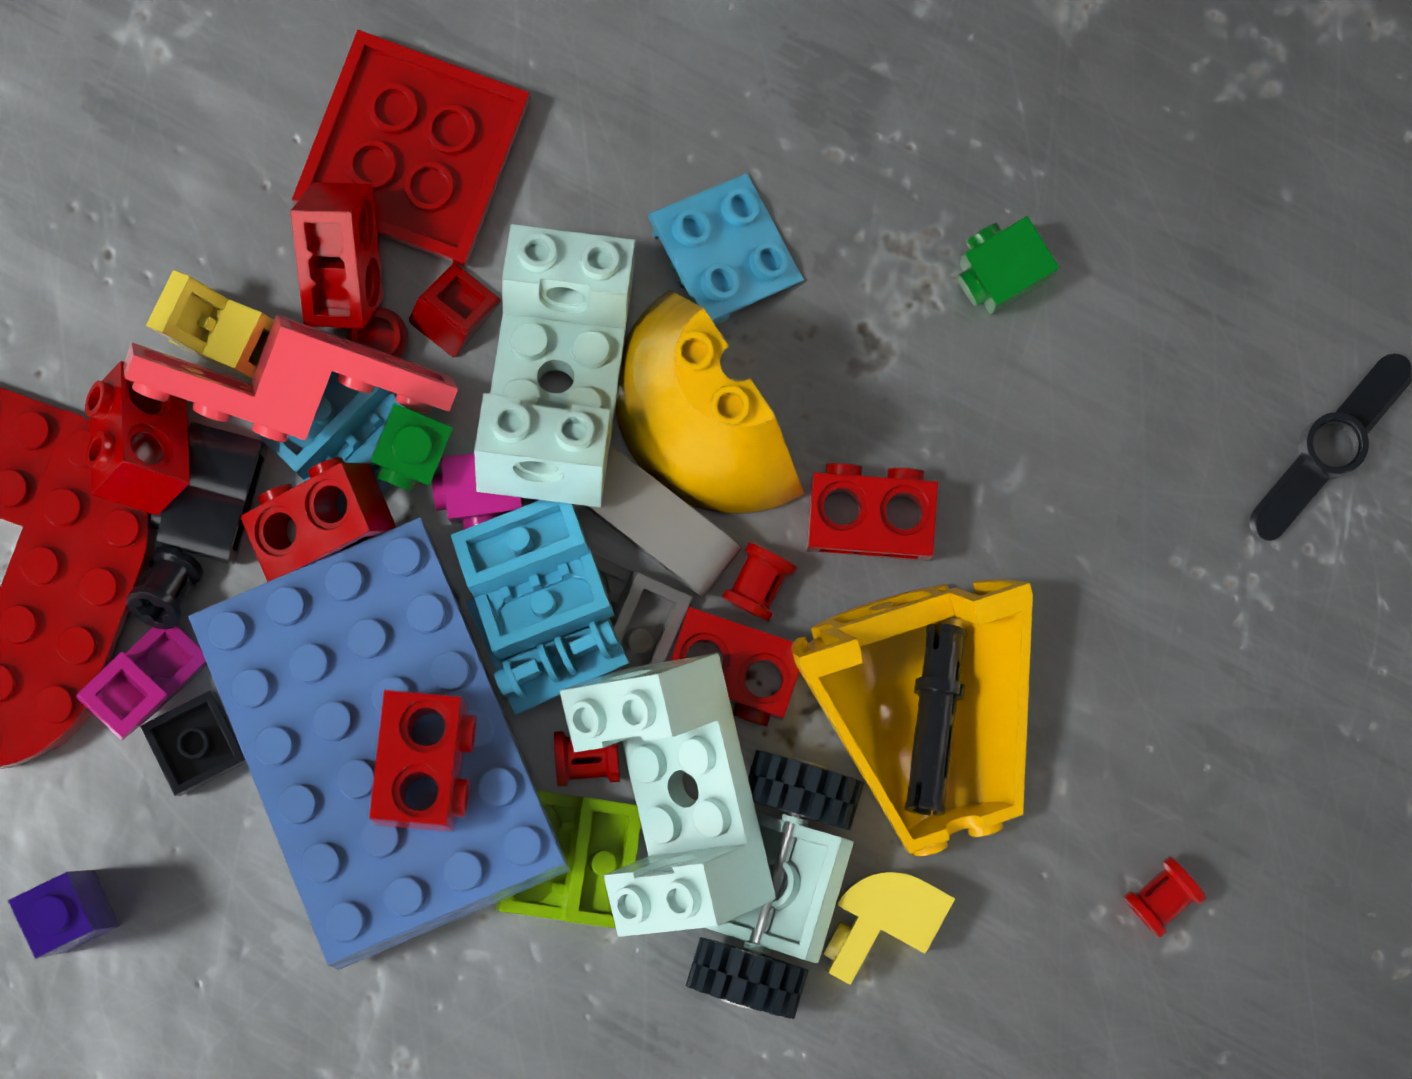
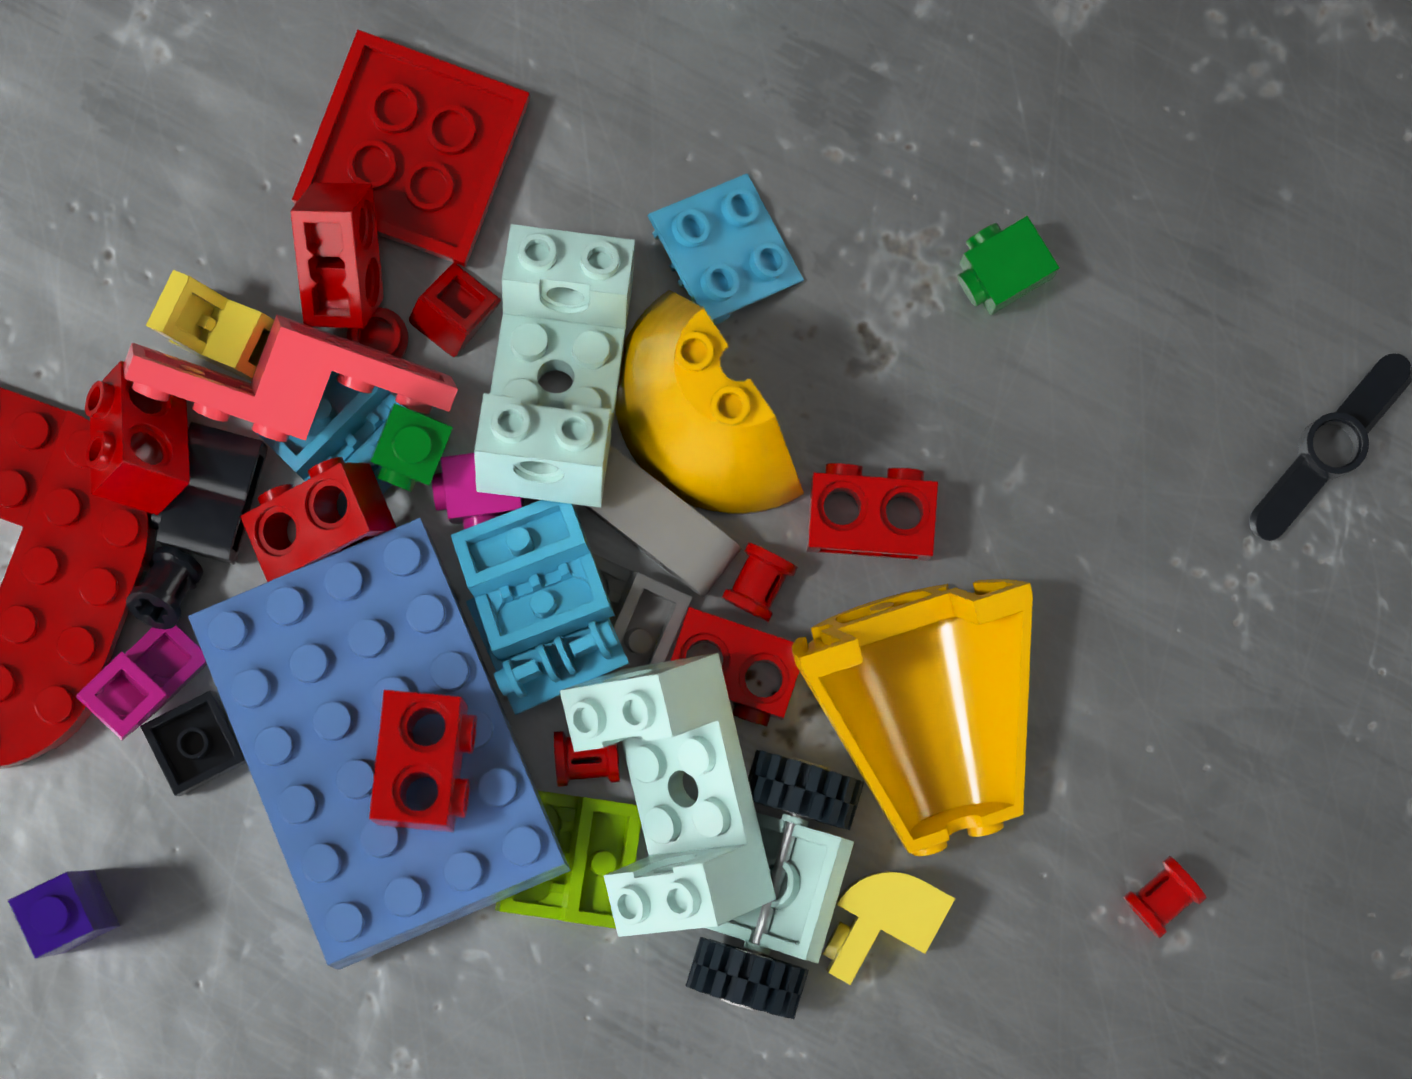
(938, 697): black pin -> none

